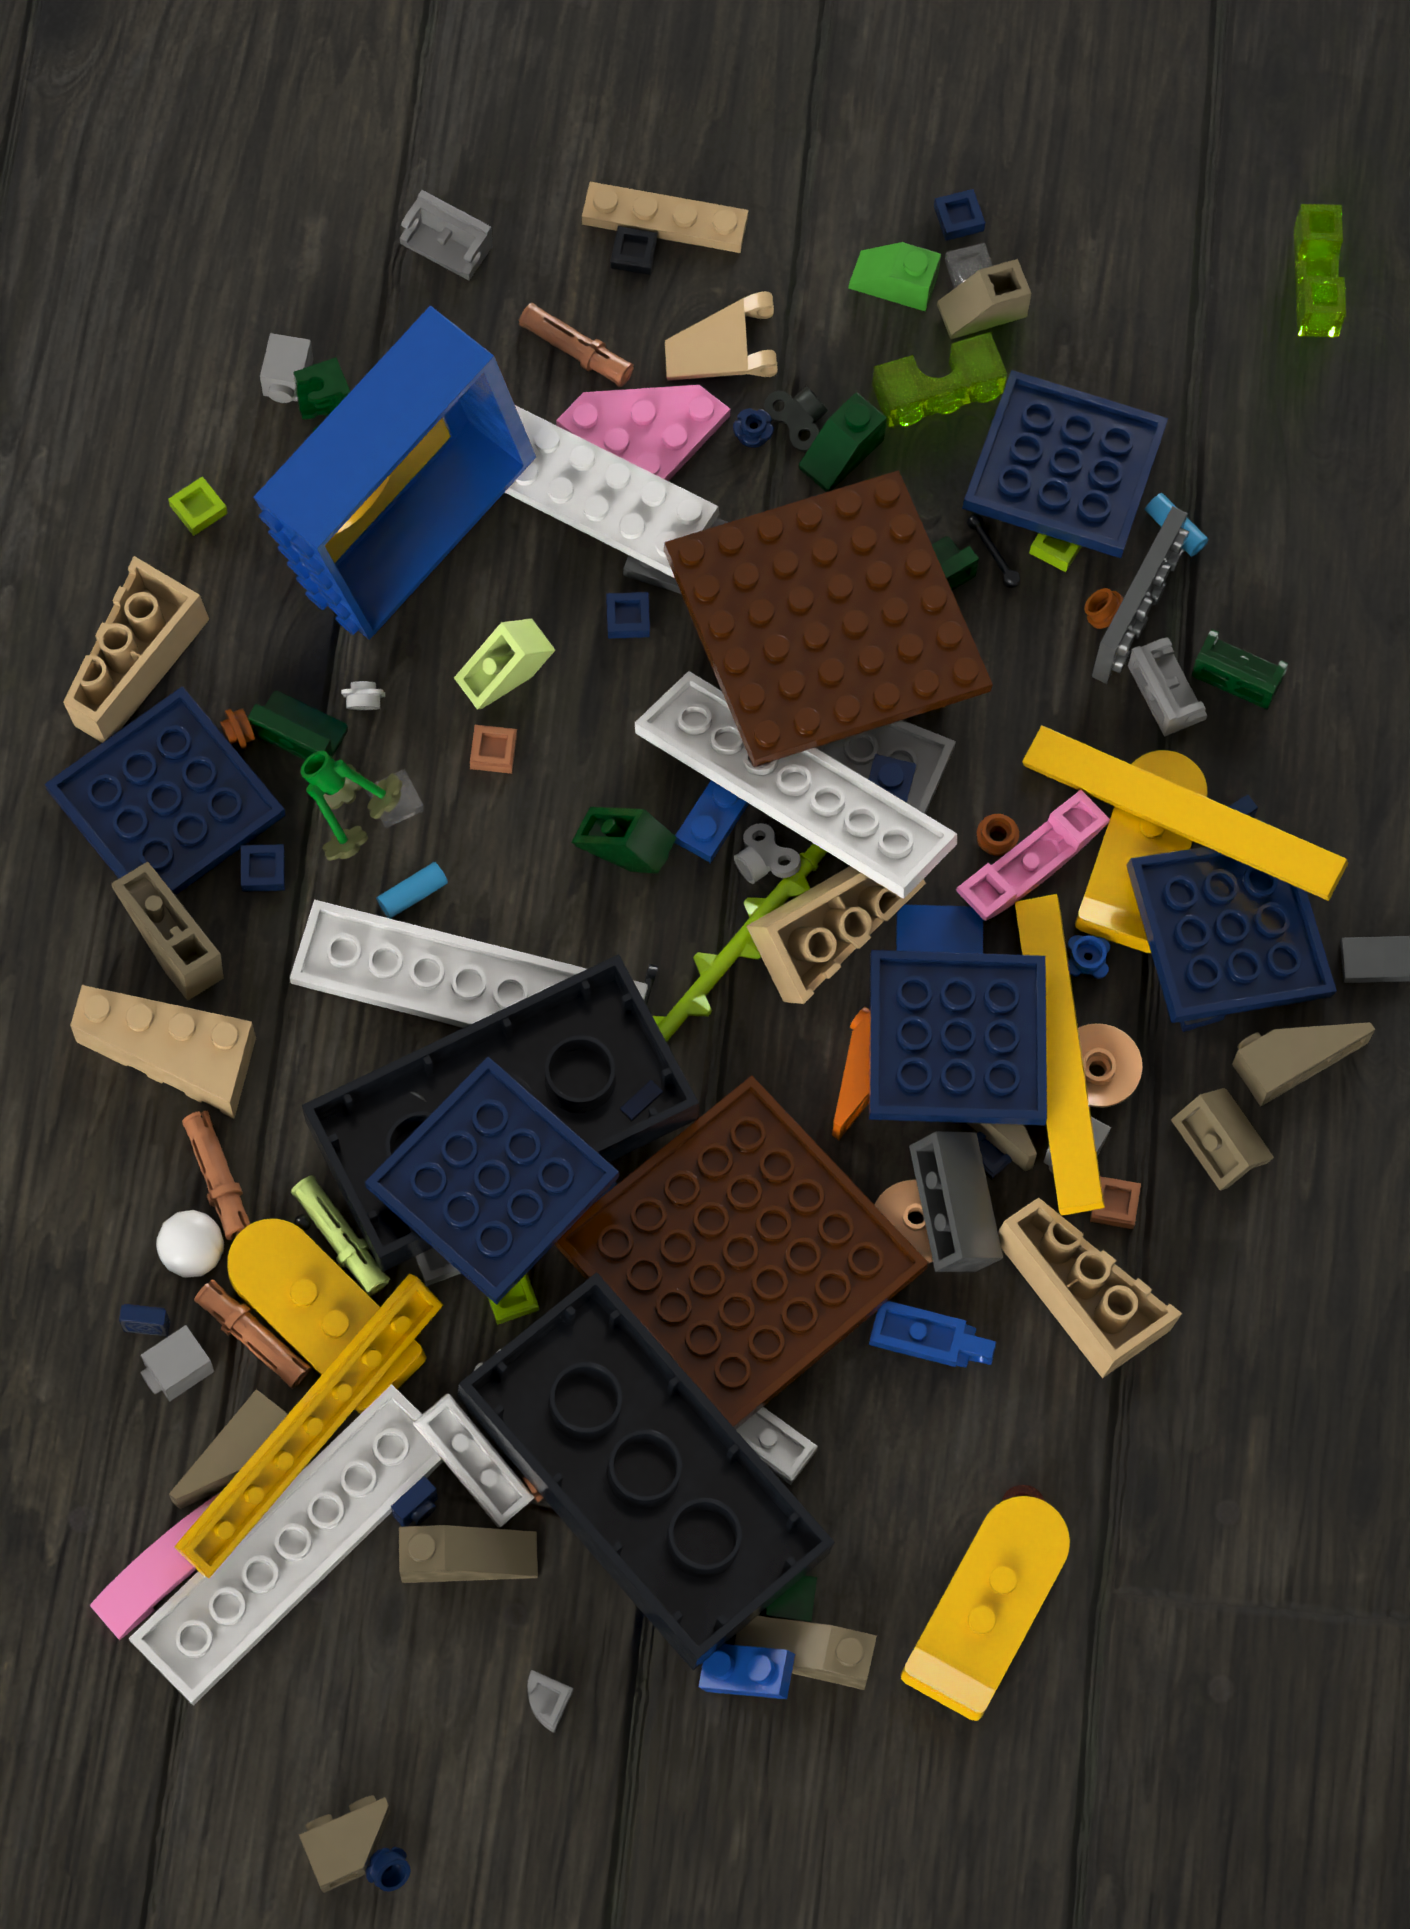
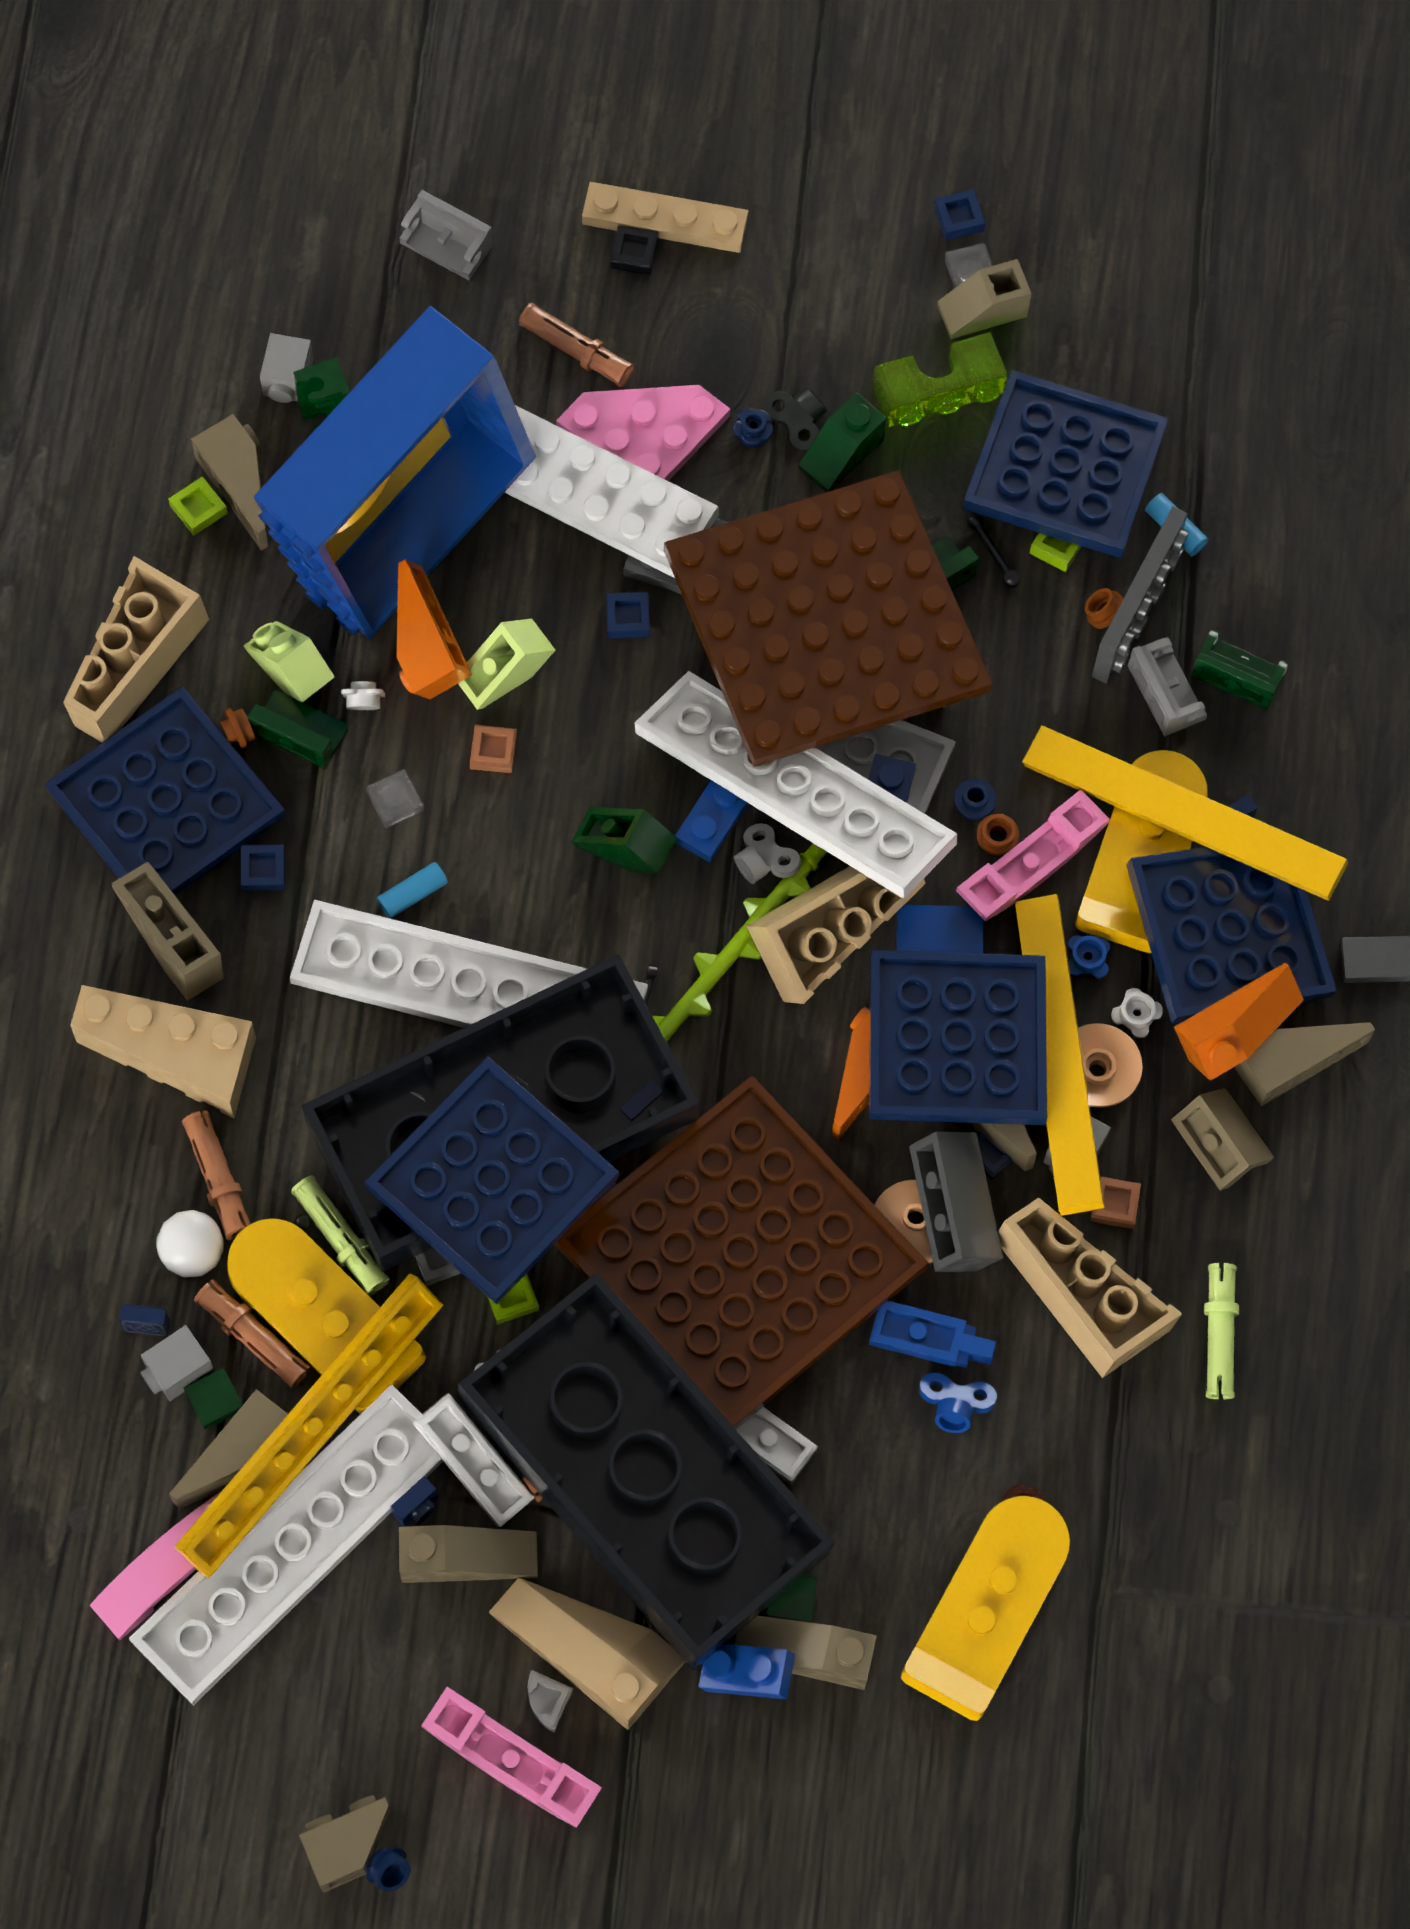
(213, 1398): none -> dark green tile
(232, 464): none -> dark tan slope
(289, 660): none -> yellowish green slope
(337, 783): plant -> none
(425, 641): none -> orange slope
(510, 1758): none -> bright pink slope
(598, 1652): none -> tan wedge
(720, 344): tan flag -> none
(897, 274): bright green slope -> none
(956, 1401): none -> blue piece
(972, 810): none -> dark blue plate
(1137, 1000): none -> white plate
(1221, 1331): none -> yellowish green pin
(1239, 1022): none -> orange slope
(1318, 284): clear neon green arch -> none

